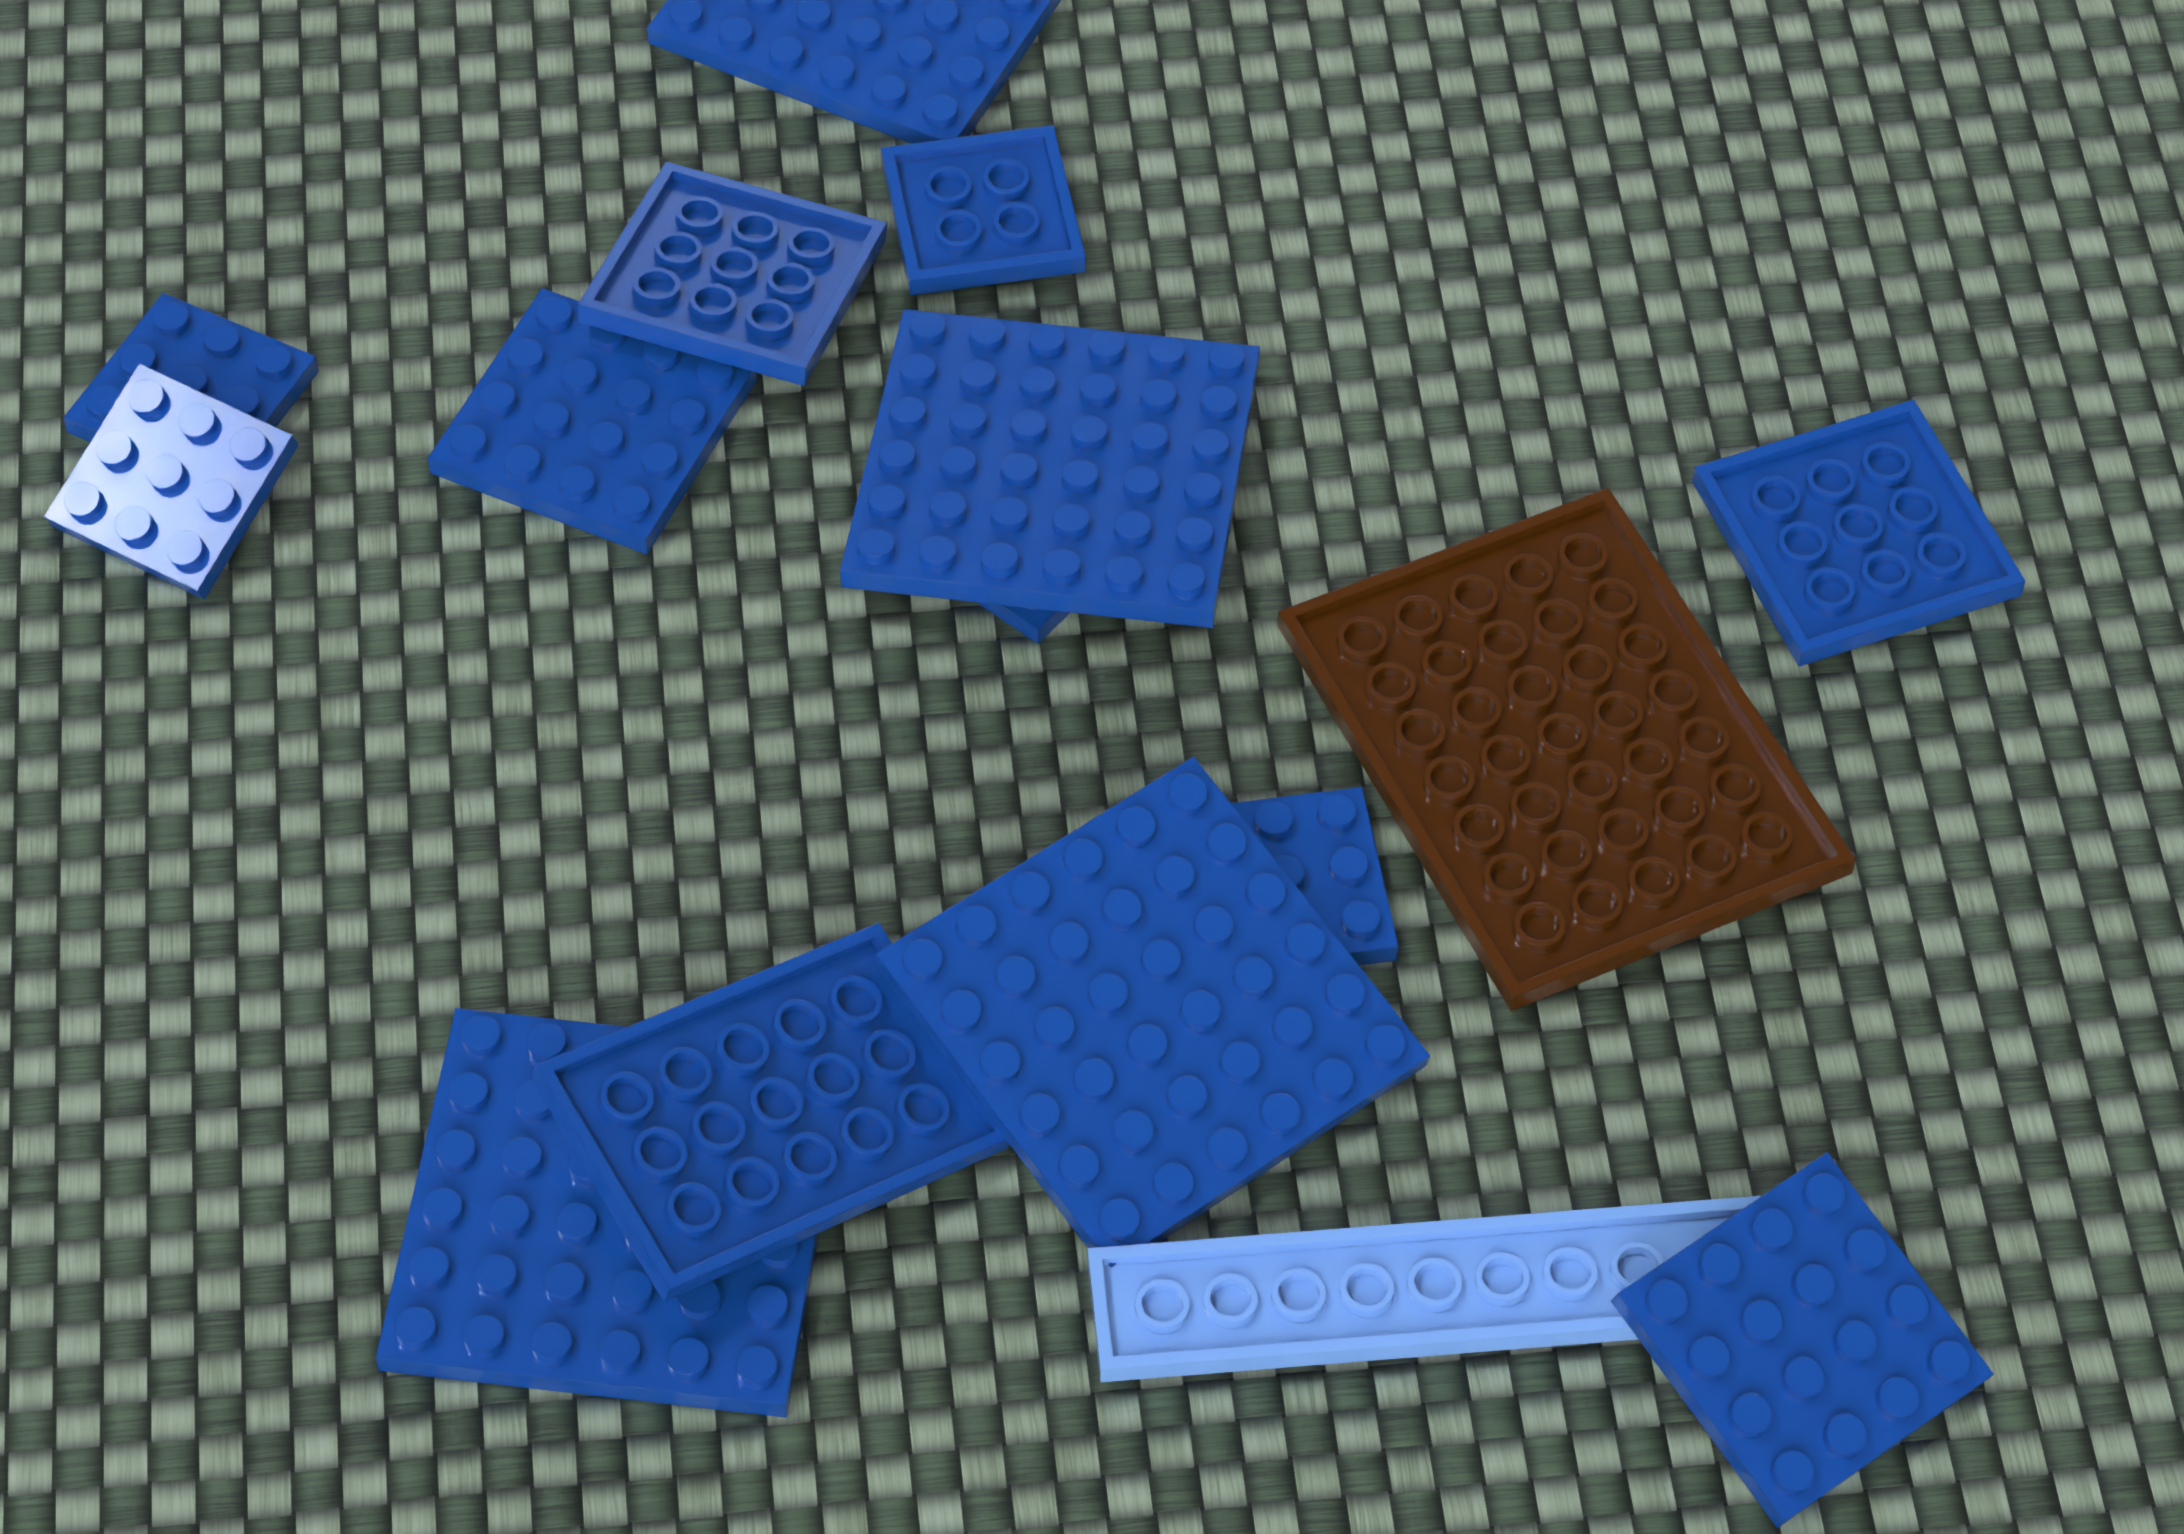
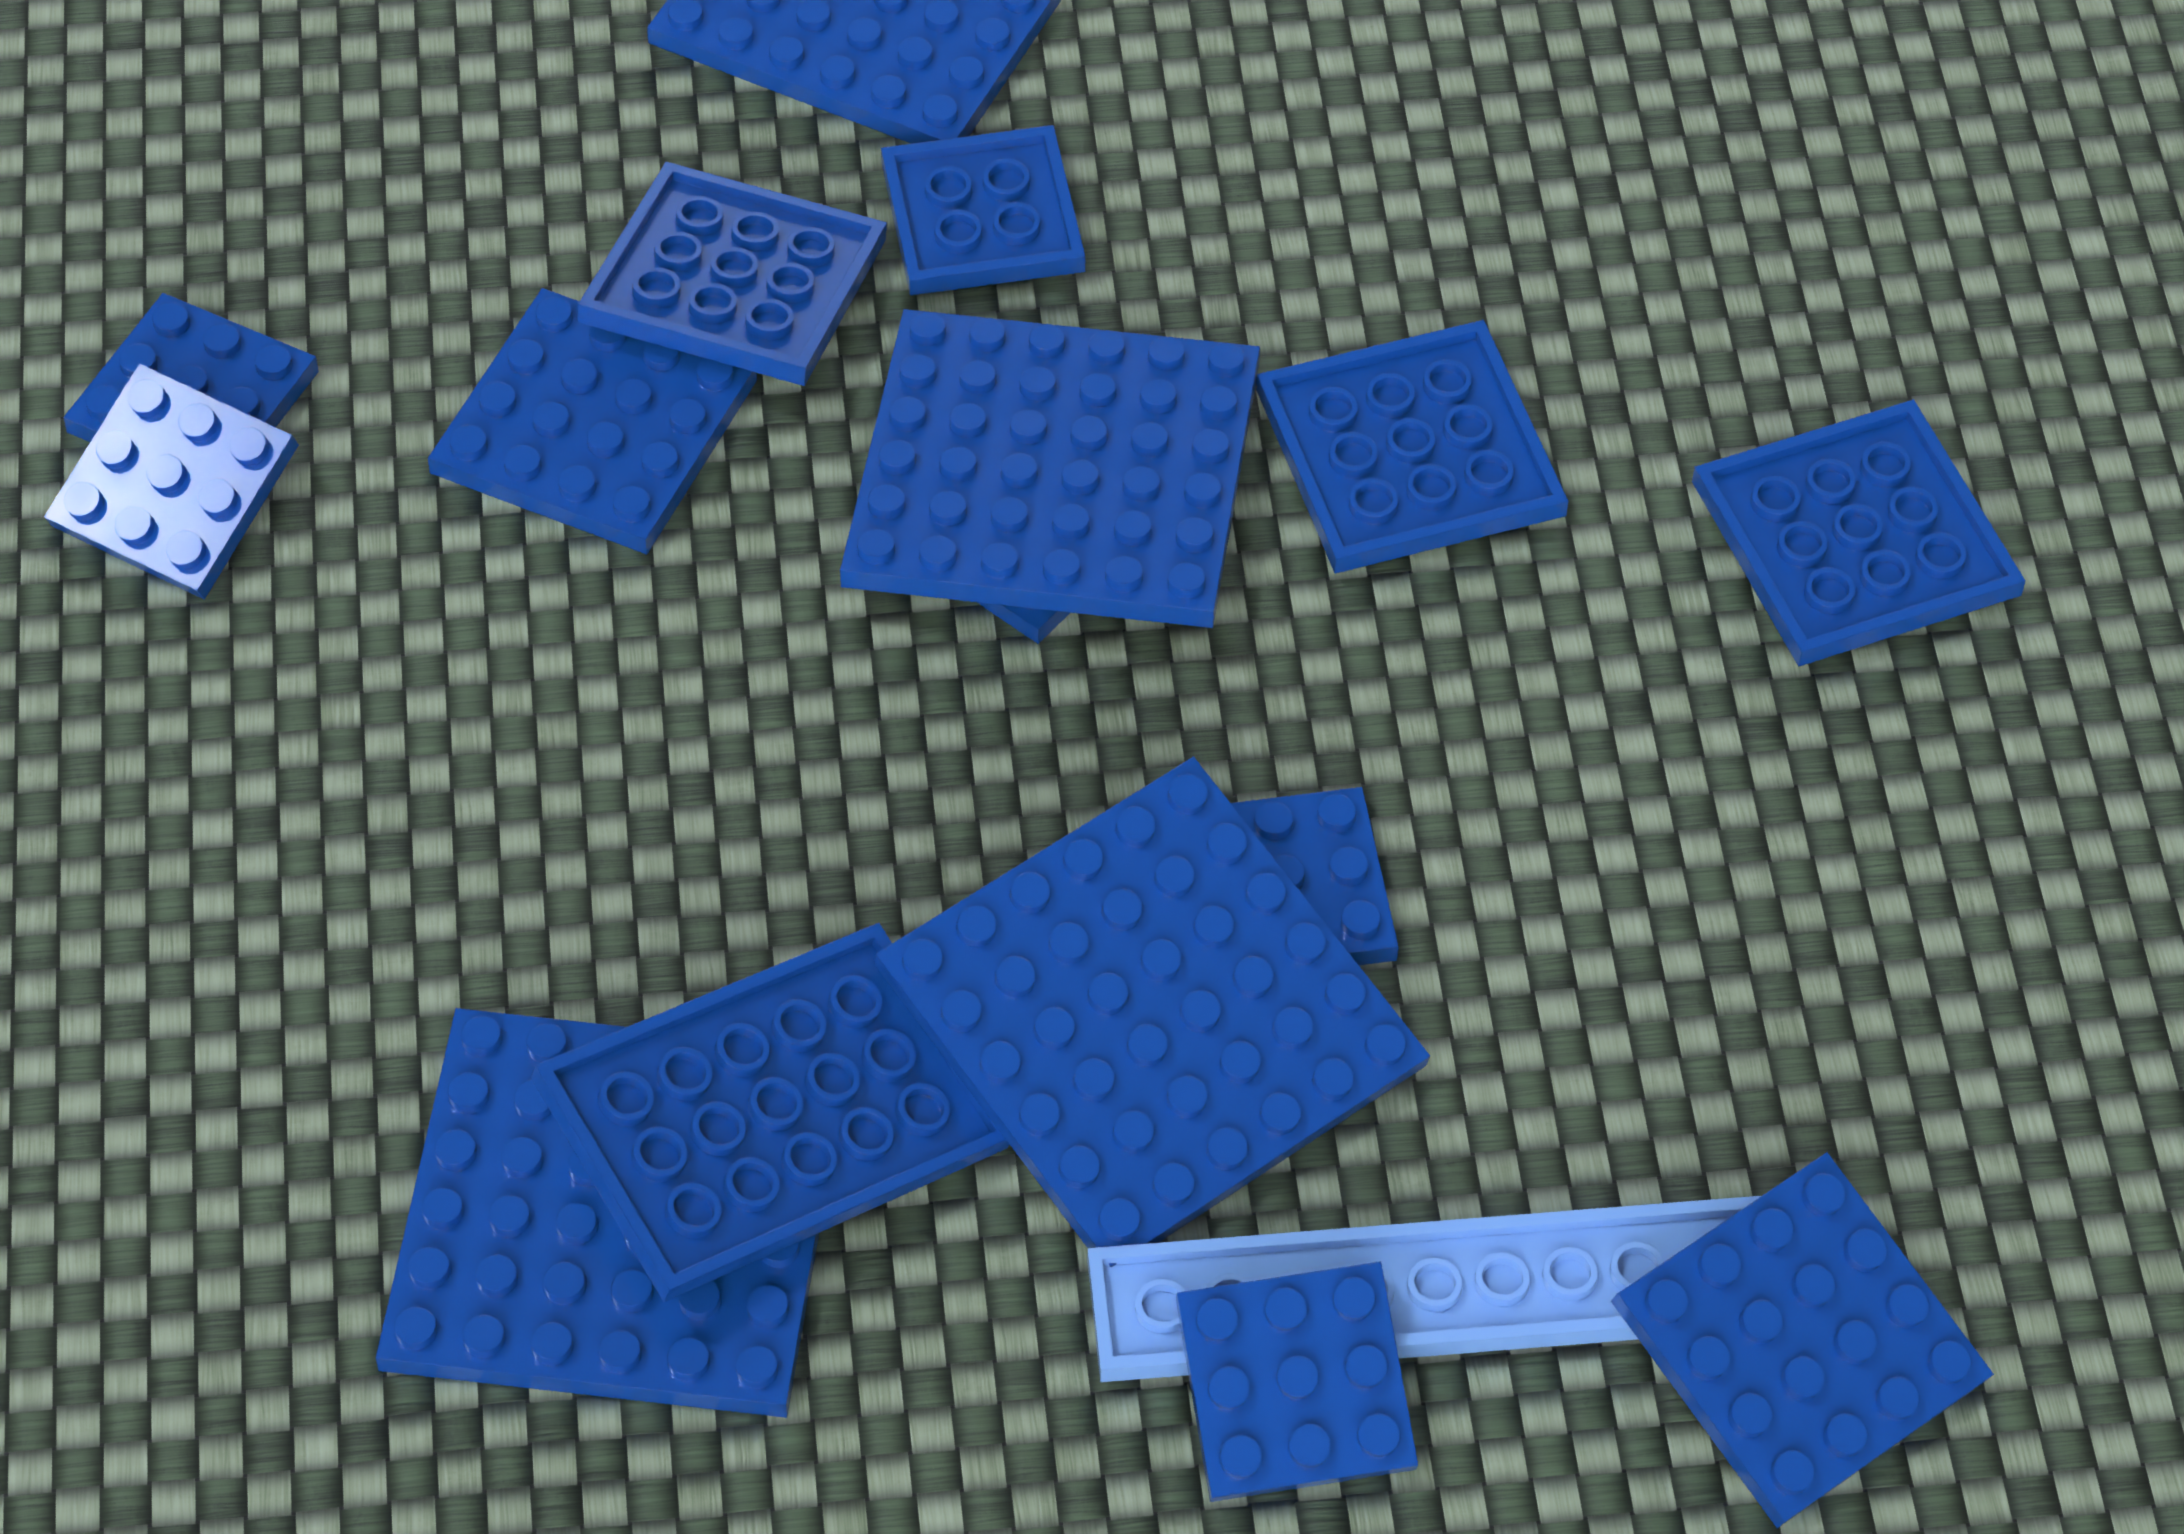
(1296, 1381): none -> blue plate
(1410, 446): none -> blue plate
(1563, 747): reddish brown plate -> none

